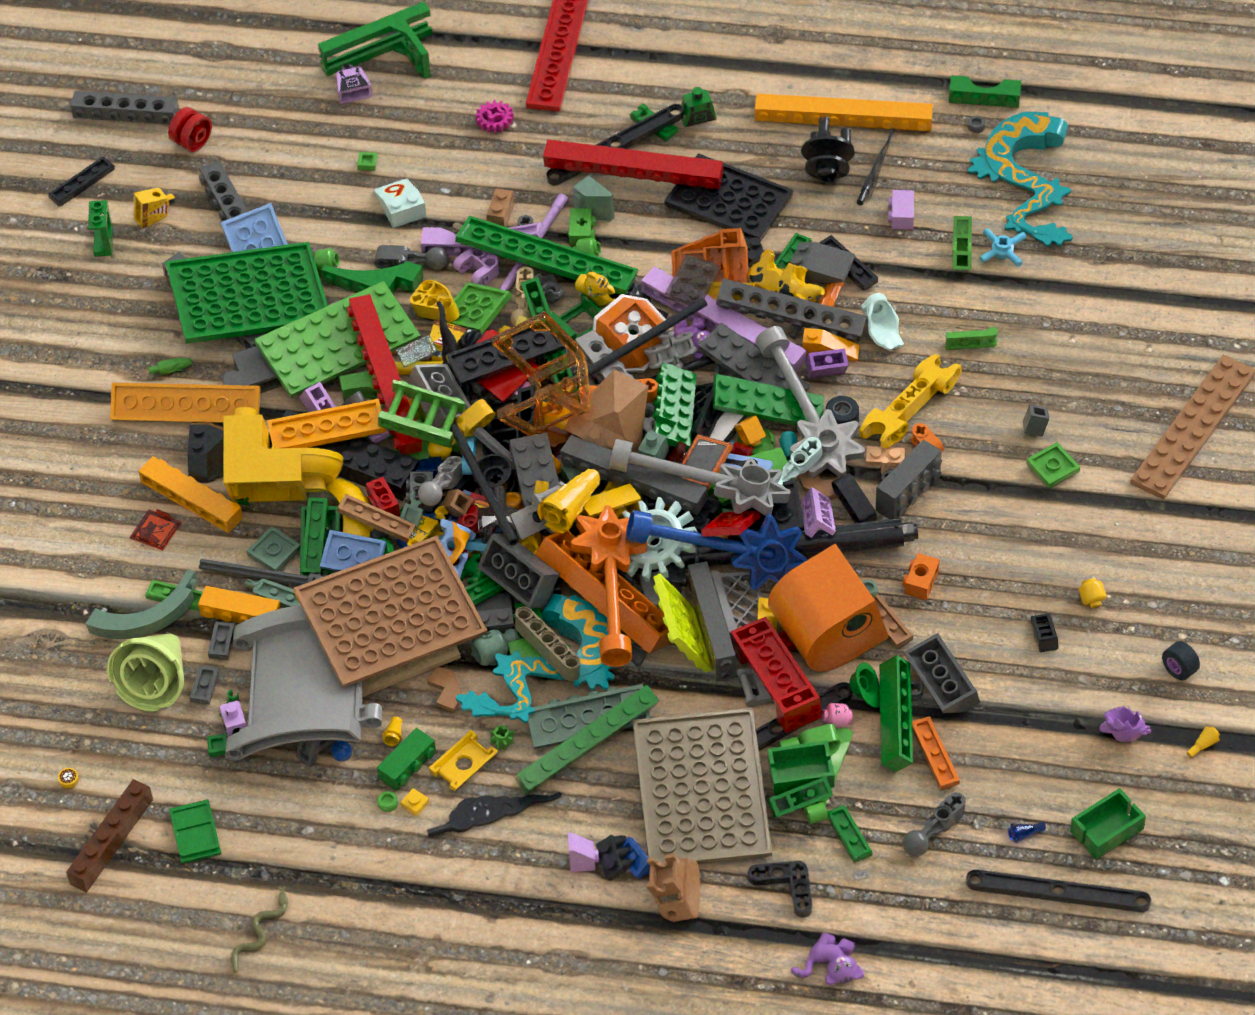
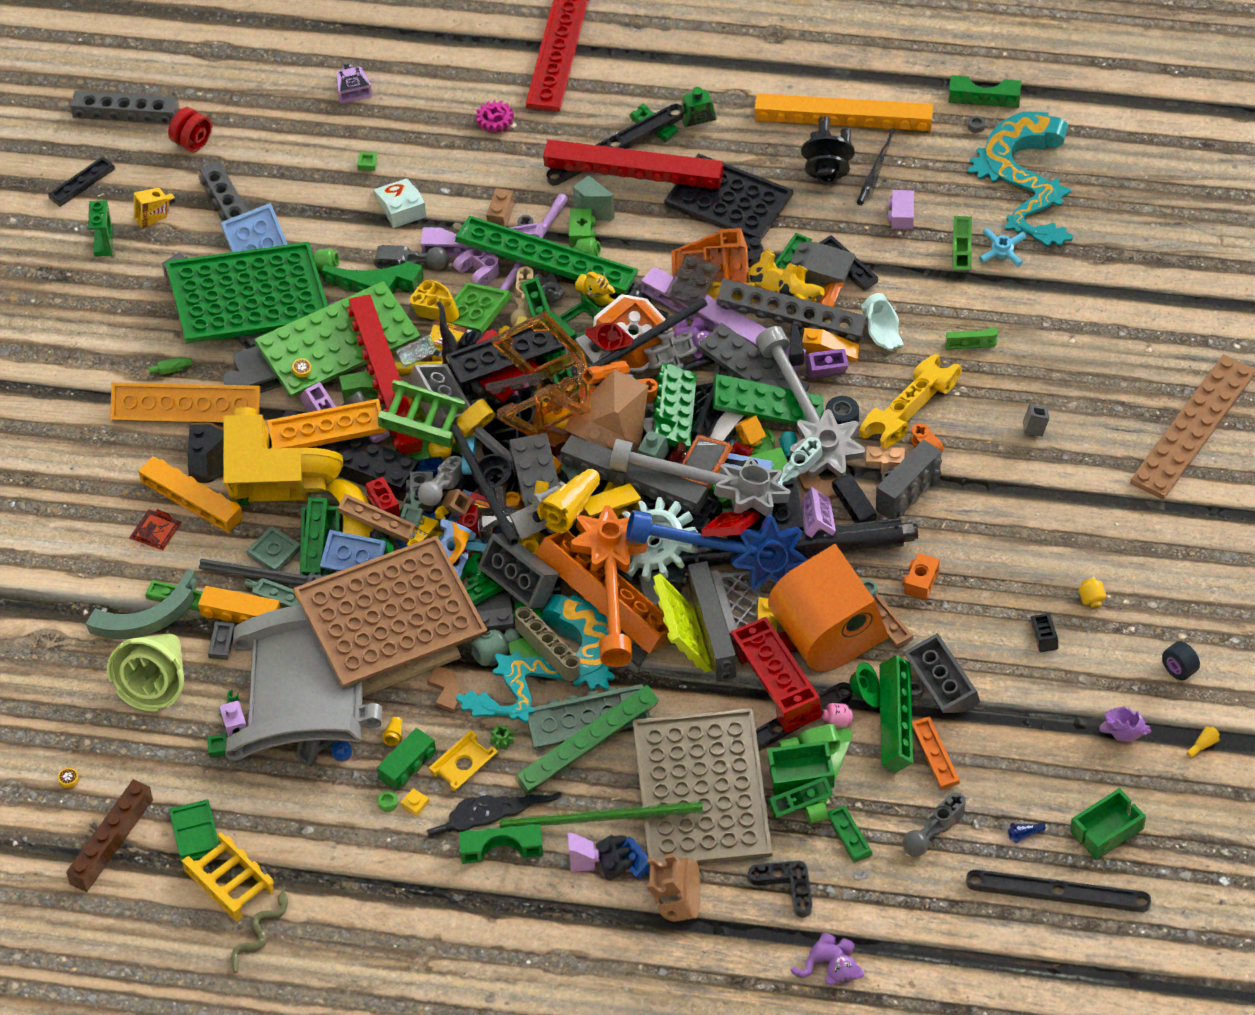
(204, 685): dark grey plate -> none
(220, 894): none -> yellow fence
(301, 368): none -> tile
(405, 41): green piece -> none
(478, 843): none -> green arch
(516, 382): none -> clear smoke plate
(597, 373): none -> orange axle
(606, 815): none -> bright green axle
(609, 336): none -> red hat
(752, 700): light grey plate -> none
(796, 351): none -> black slope
(1053, 465): bright green plate -> none

